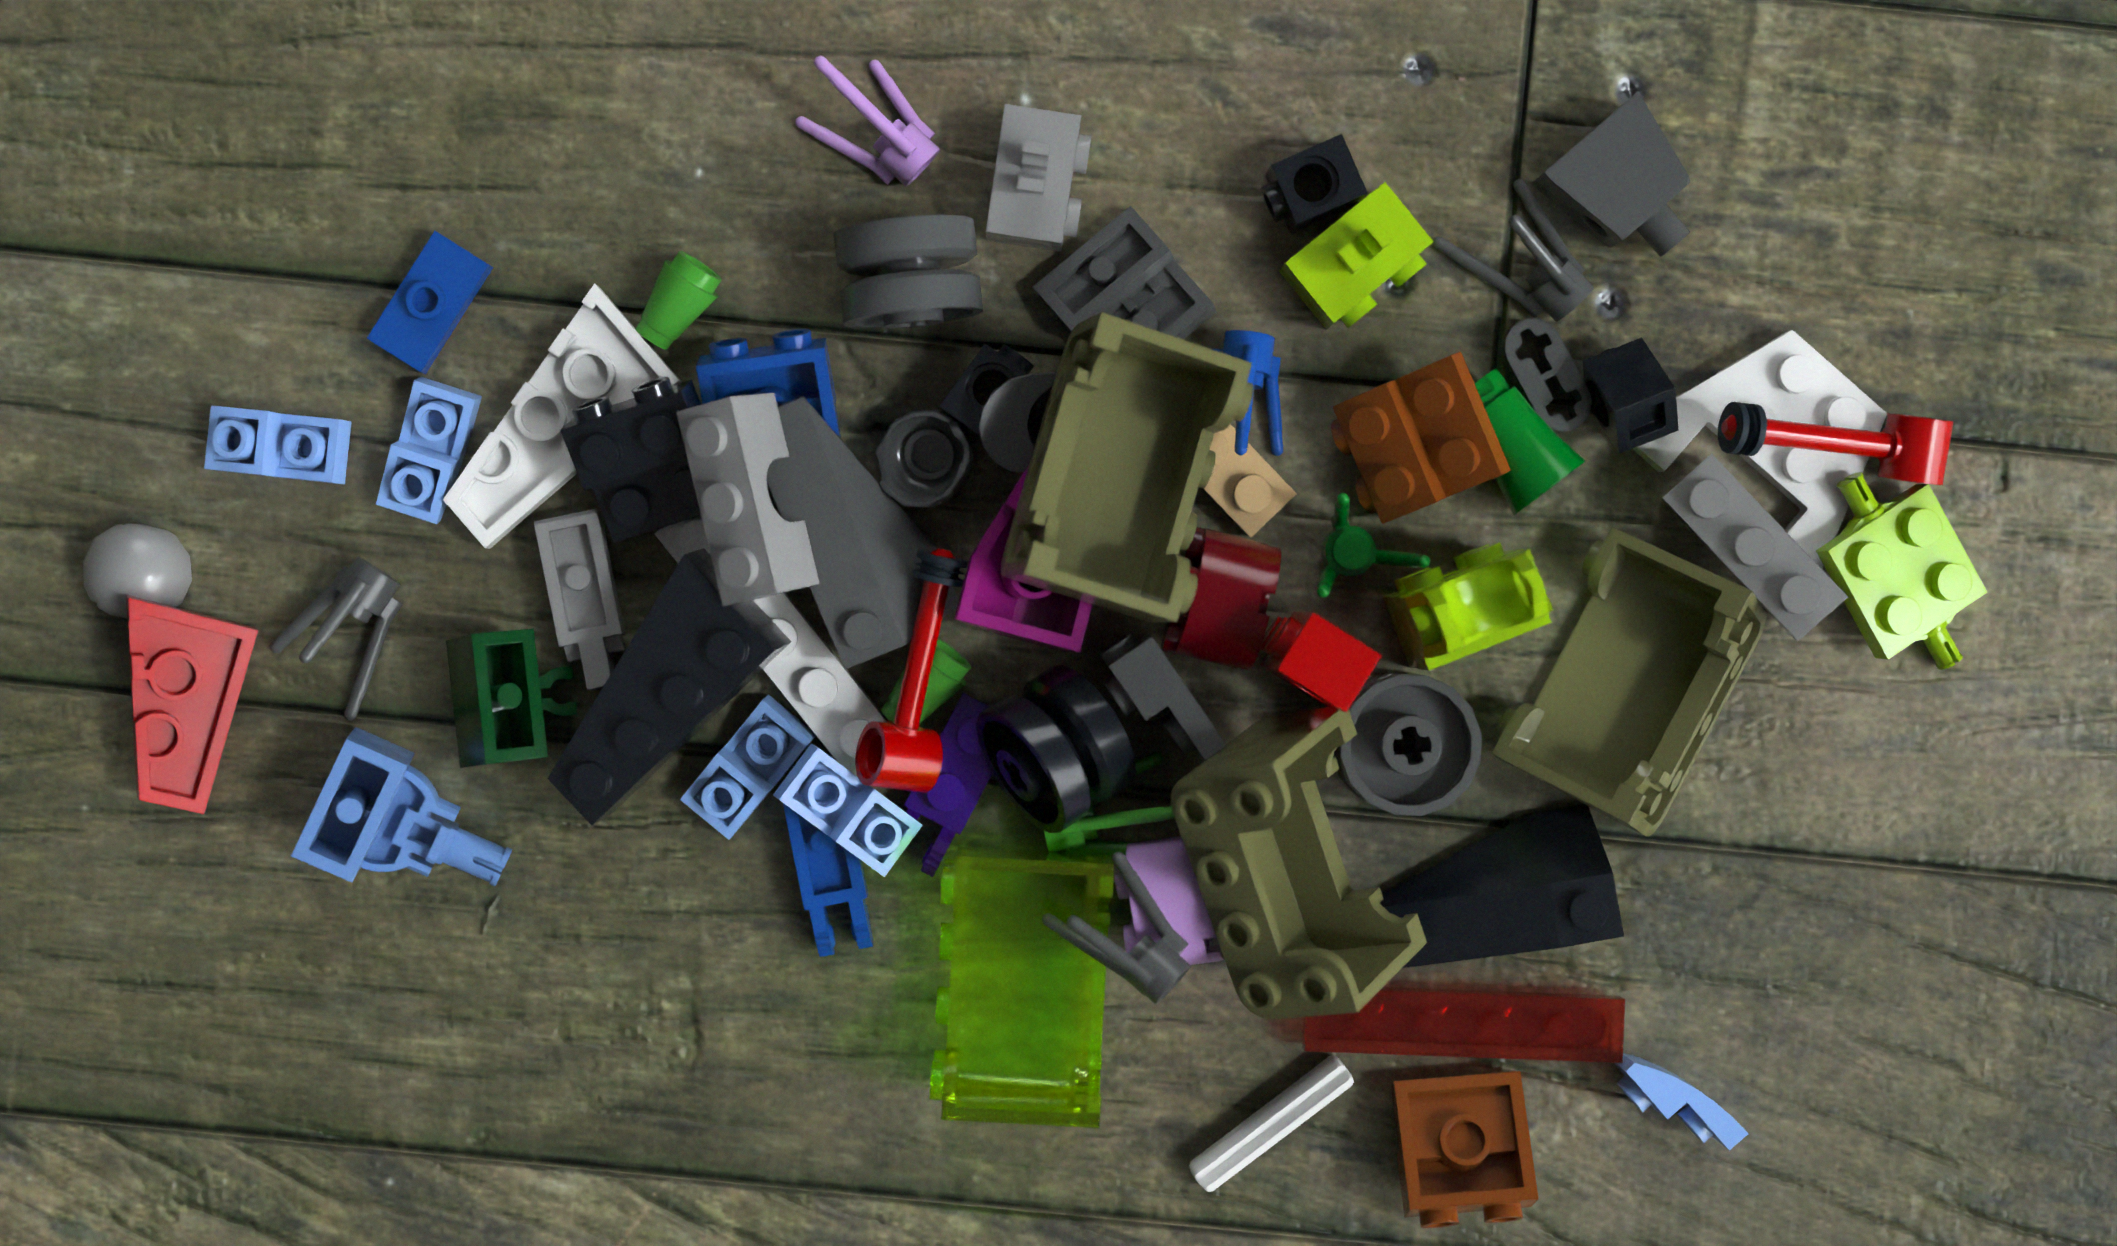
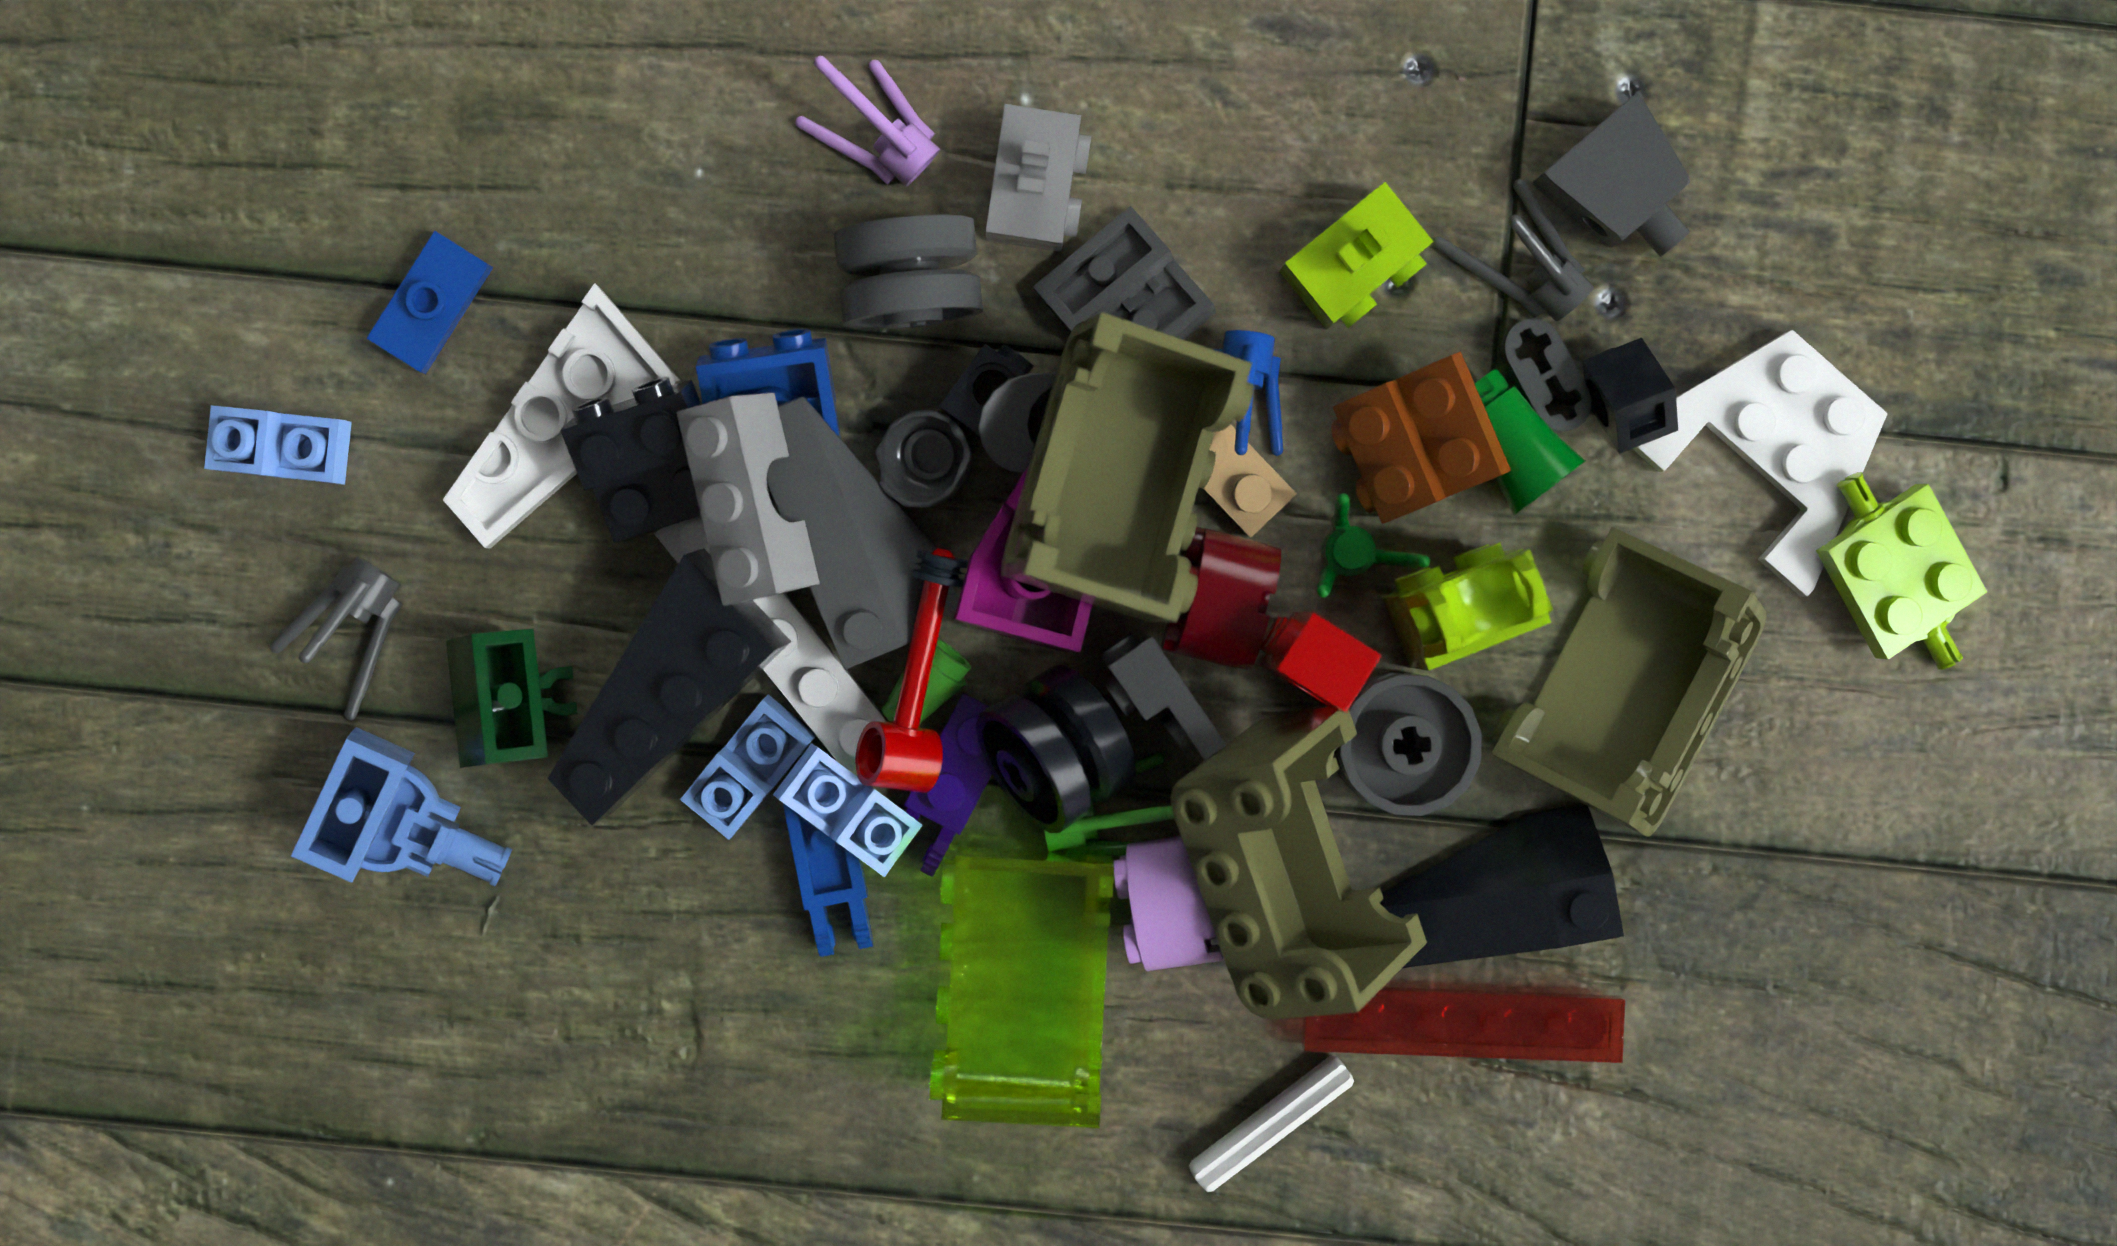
(136, 563): light grey hair -> none
(182, 698): wing -> none
(429, 450): light blue slope -> none
(582, 592): light grey hinge -> none
(677, 299): bright green cone -> none
(1150, 965): dark grey plant -> none
(1337, 169): black brick -> none
(1464, 1148): dark orange plate -> none
(1655, 1086): light blue slope -> none
(1754, 547): light grey arch -> none
(1906, 448): red piece -> none

